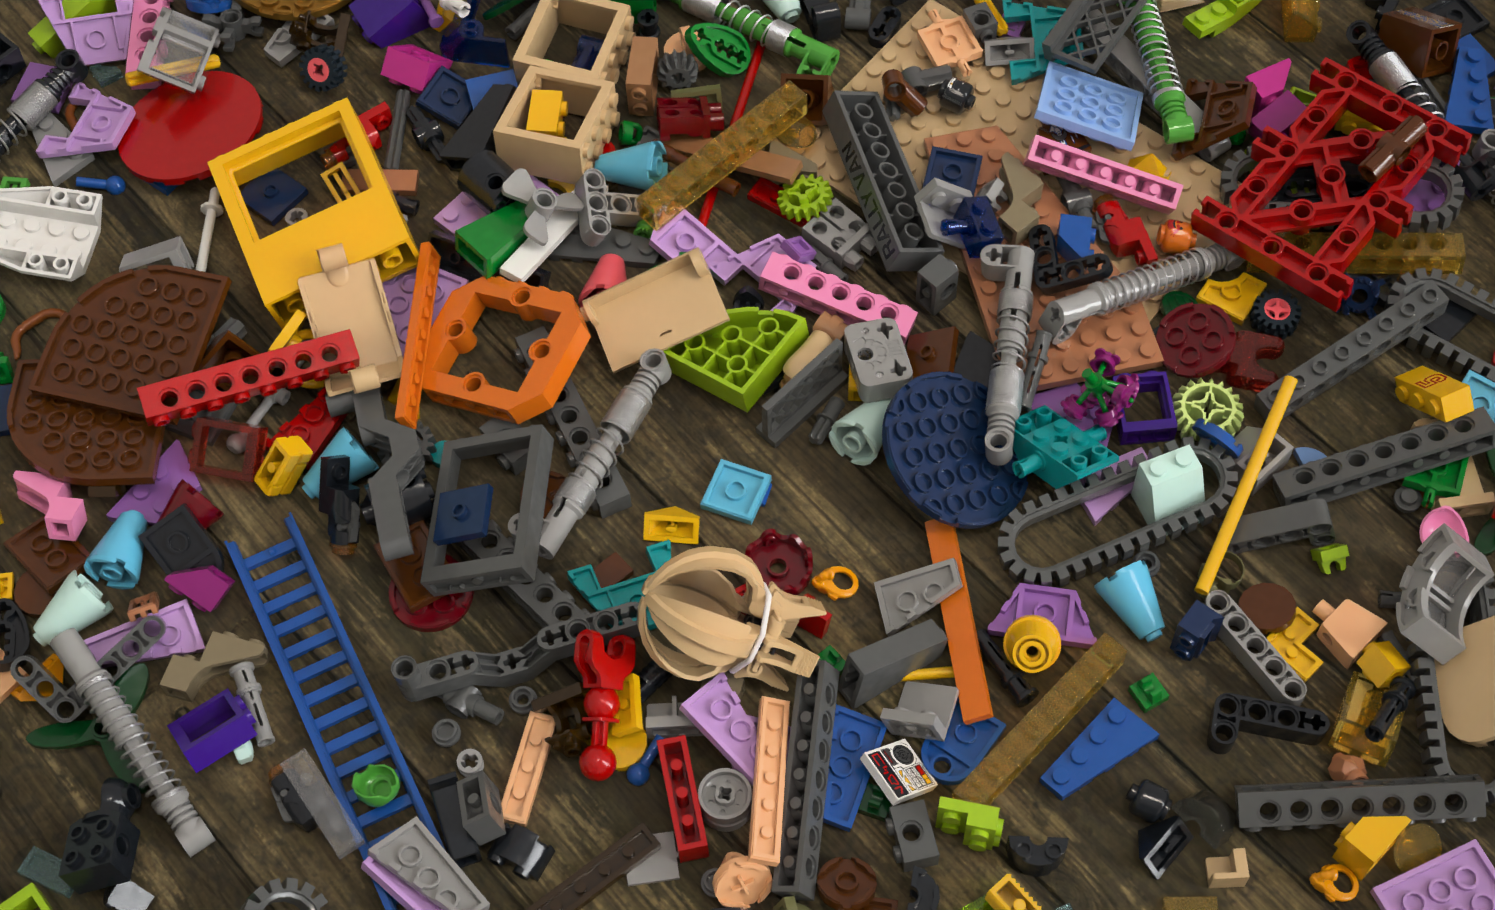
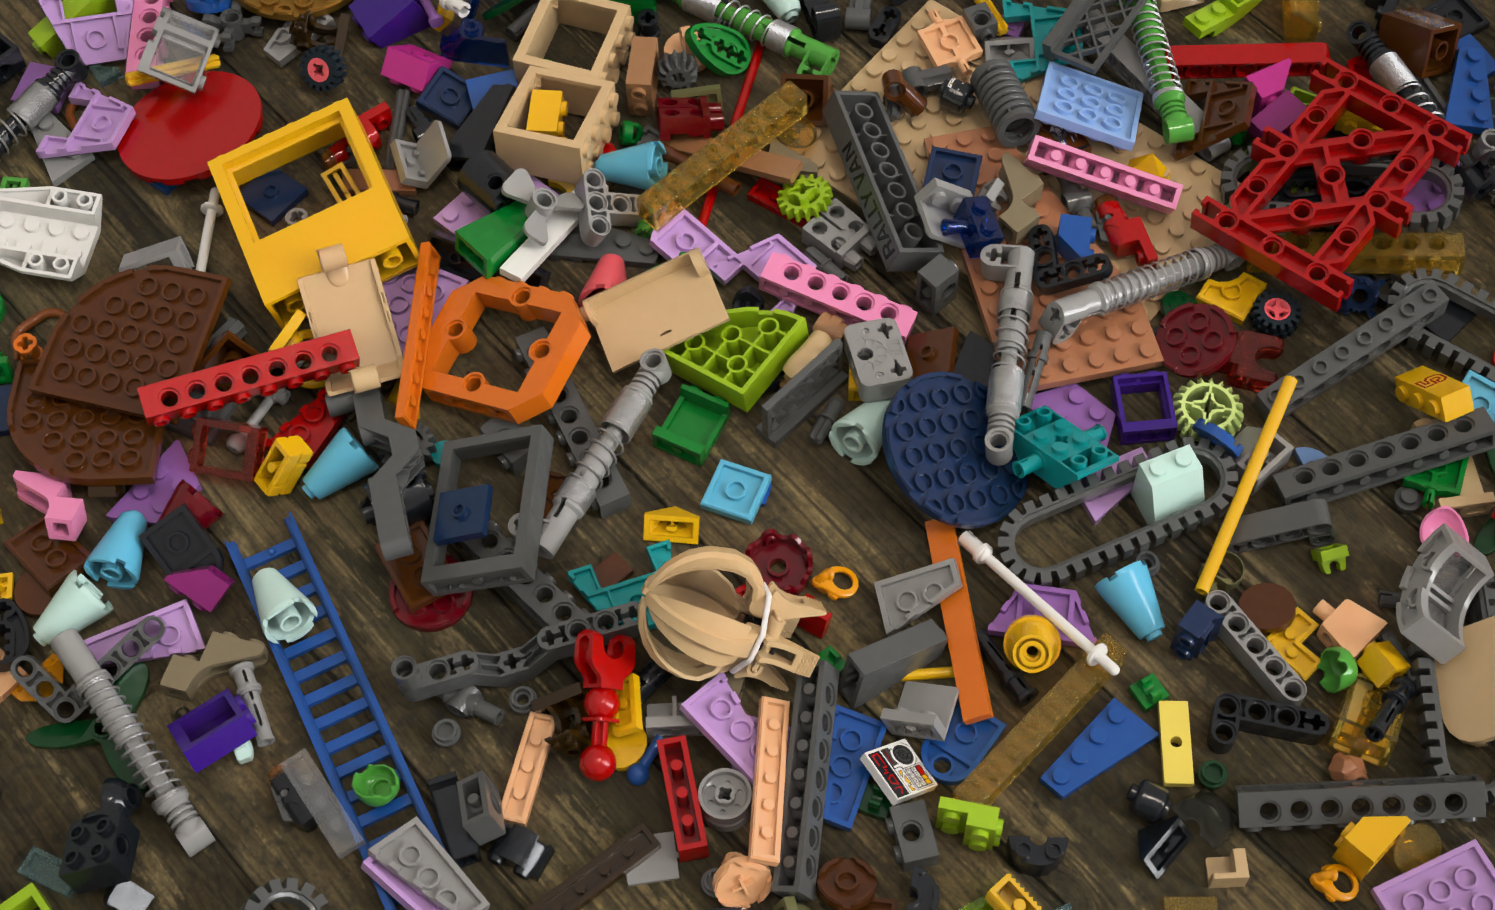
(22, 347): none -> orange bush
(113, 185): blue bar -> none
(153, 604): nougat tile -> none
(281, 607): none -> light aqua cone
(341, 504): black plate -> none
(422, 161): none -> light grey bracket
(470, 754): light grey bush -> none
(587, 52): clear blue piece -> none
(692, 425): none -> green panel
(798, 249): medium lavender tile -> none
(983, 554): none -> white bar
(1005, 103): none -> dark grey piece
(1095, 391): magenta plant -> none
(1175, 236): orange head -> none
(1175, 728): none -> light yellow tile
(1212, 774): none -> dark green plate
(1245, 59): none -> red beam
(1338, 668): none -> bright green hair
(1392, 148): reddish brown piece -> none

